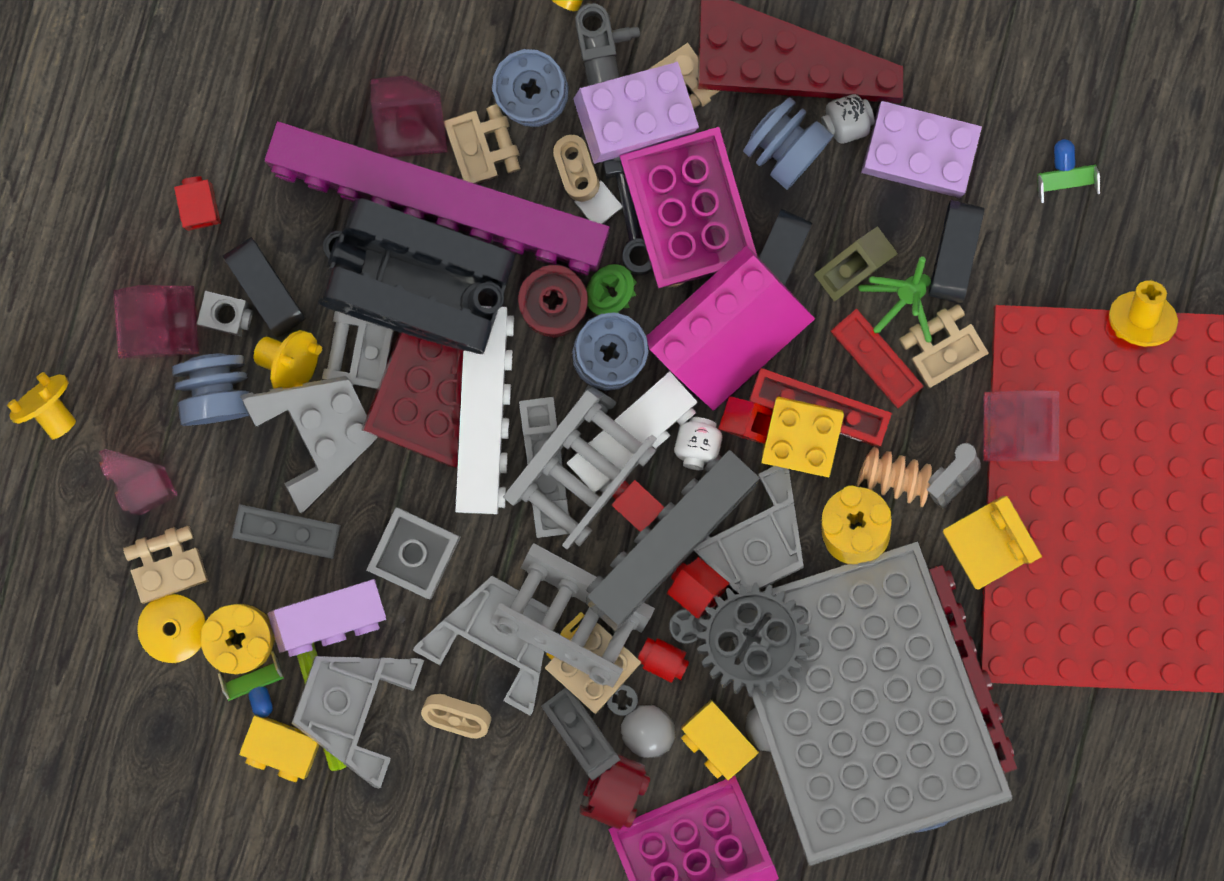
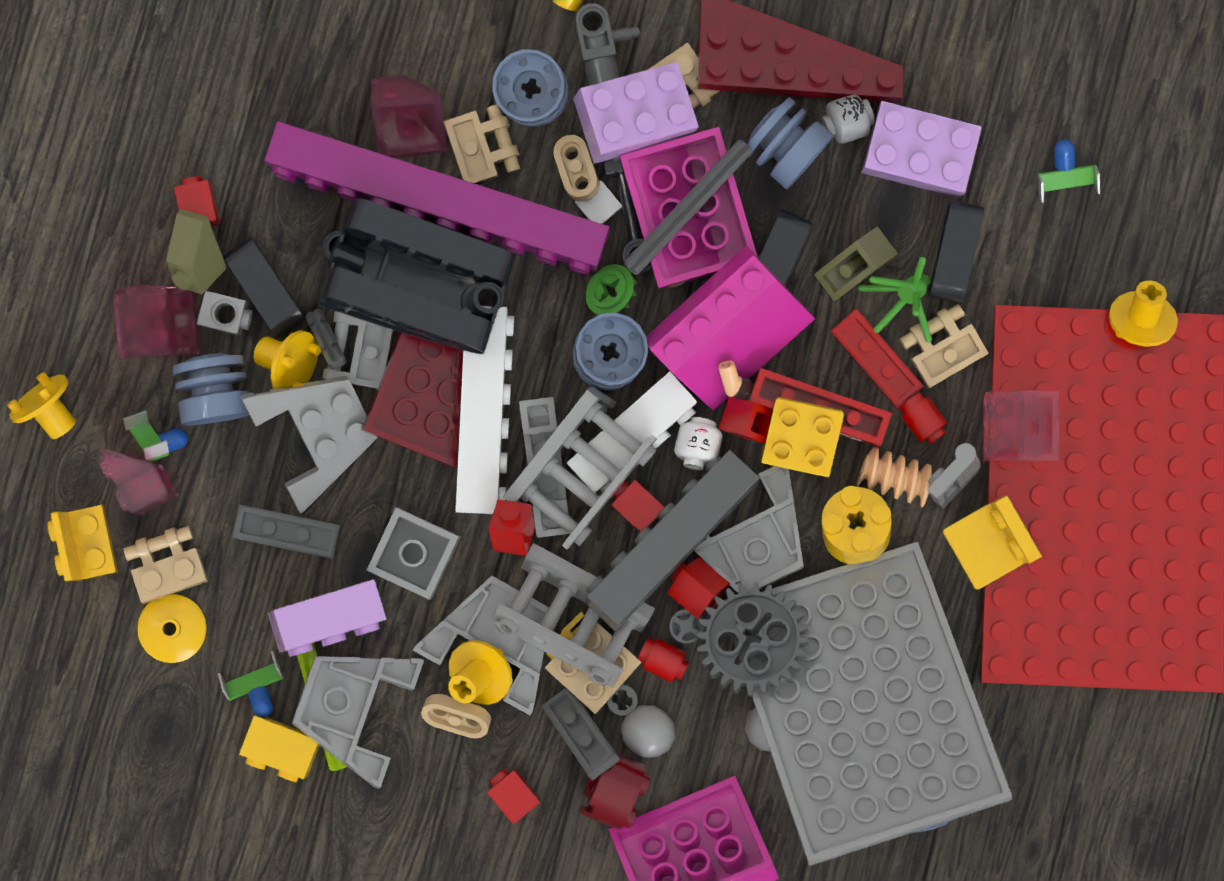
(82, 543): none -> yellow bracket
(154, 445): none -> piece
(194, 253): none -> olive slope
(217, 636): yellow brick -> none
(325, 339): none -> dark grey axle
(479, 673): none -> yellow piece
(512, 527): none -> red brick
(512, 794): none -> red brick
(540, 286): dark red brick -> none
(688, 207): none -> dark grey axle
(718, 740): yellow brick -> none
(733, 384): none -> light nougat arm
(923, 418): none -> red brick
(978, 678): dark red wing -> none

